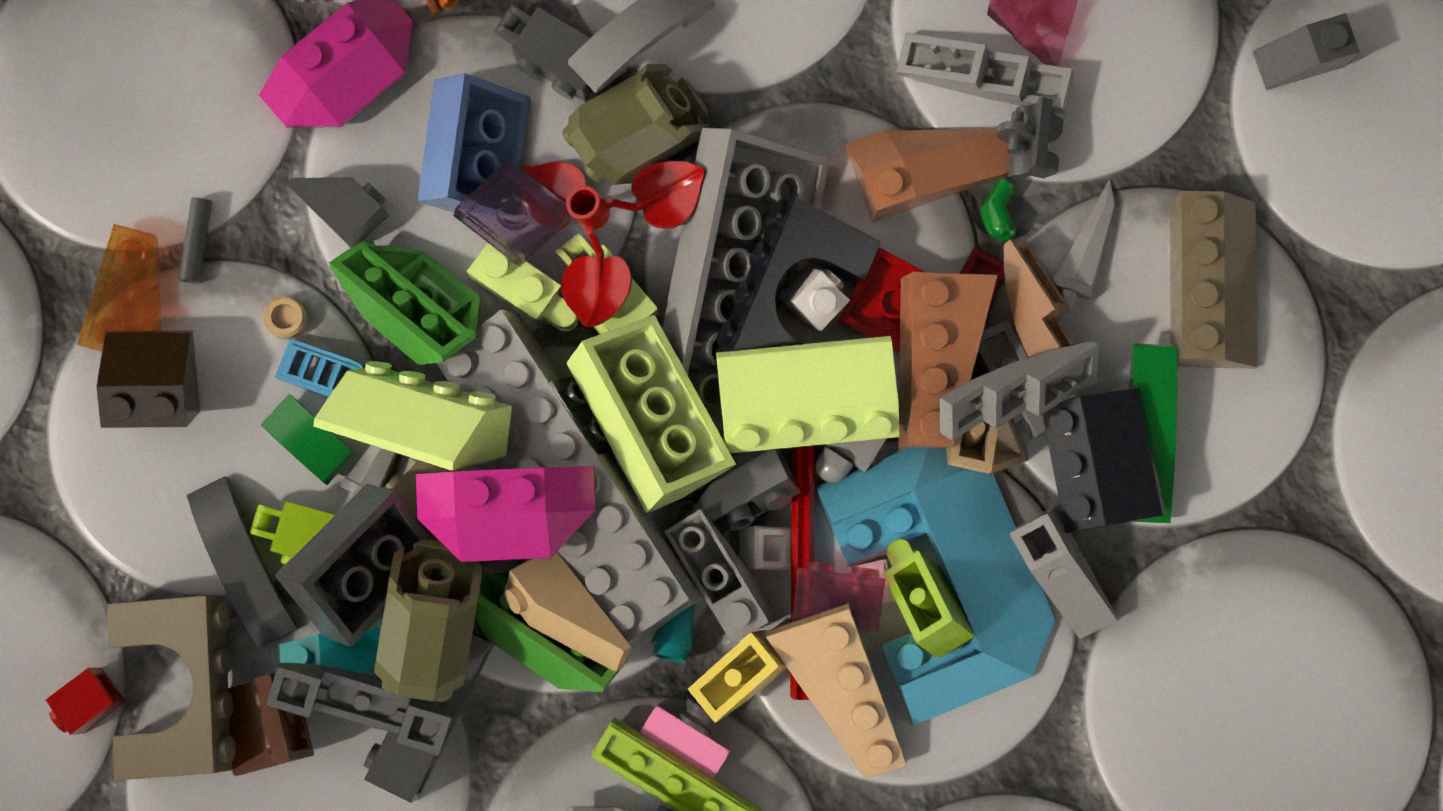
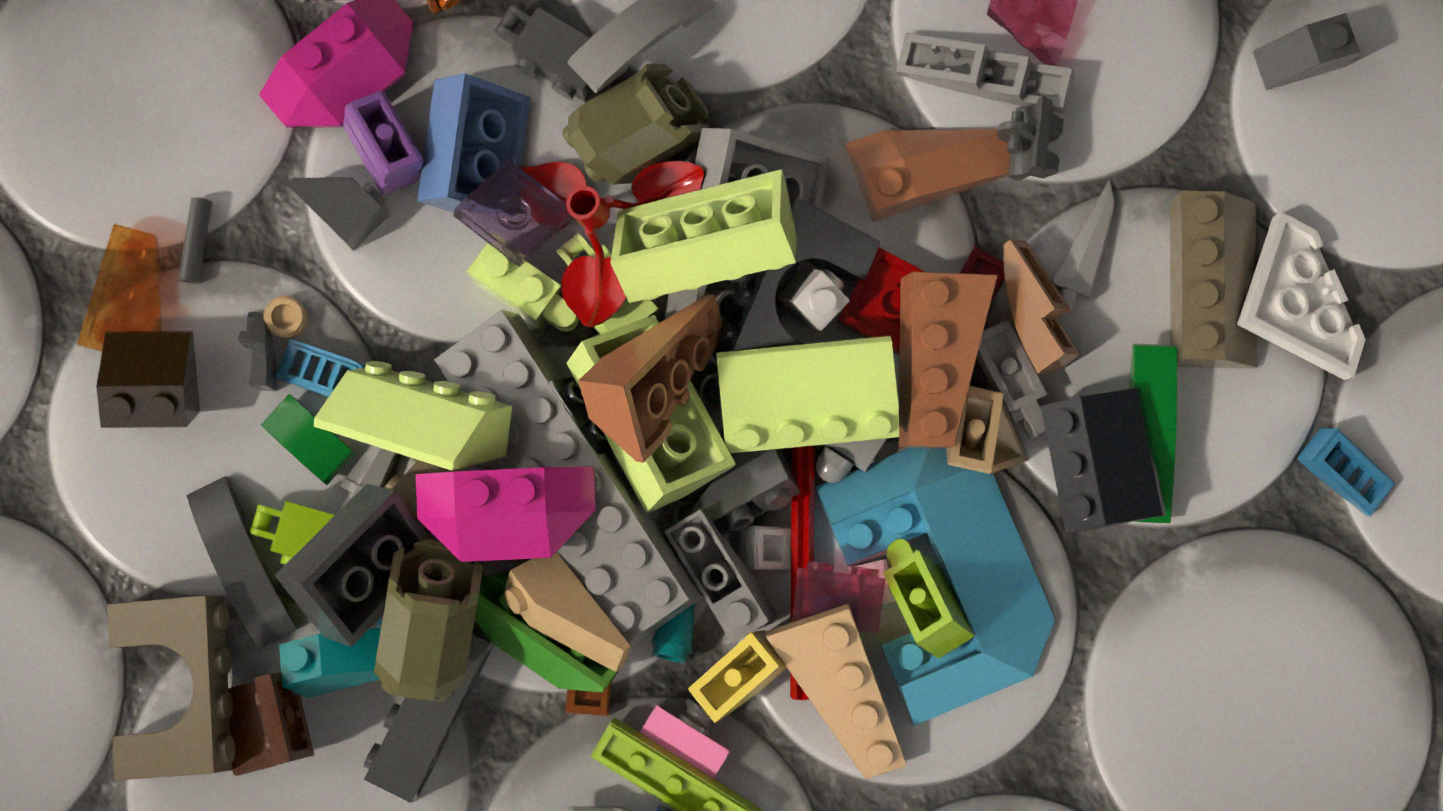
(84, 701): red brick -> none
(263, 354): none -> dark grey slope
(360, 699): dark grey slope -> none
(382, 142): none -> medium lavender brick
(409, 299): bright green wedge -> none
(589, 702): none -> dark orange tile
(643, 380): none -> nougat wedge
(704, 237): none -> yellowish green slope
(995, 214): green arm -> none
(1023, 385): light grey slope -> none
(1063, 572): light grey slope -> none
(1300, 301): none -> white plate
(1323, 455): none -> dark azure slope

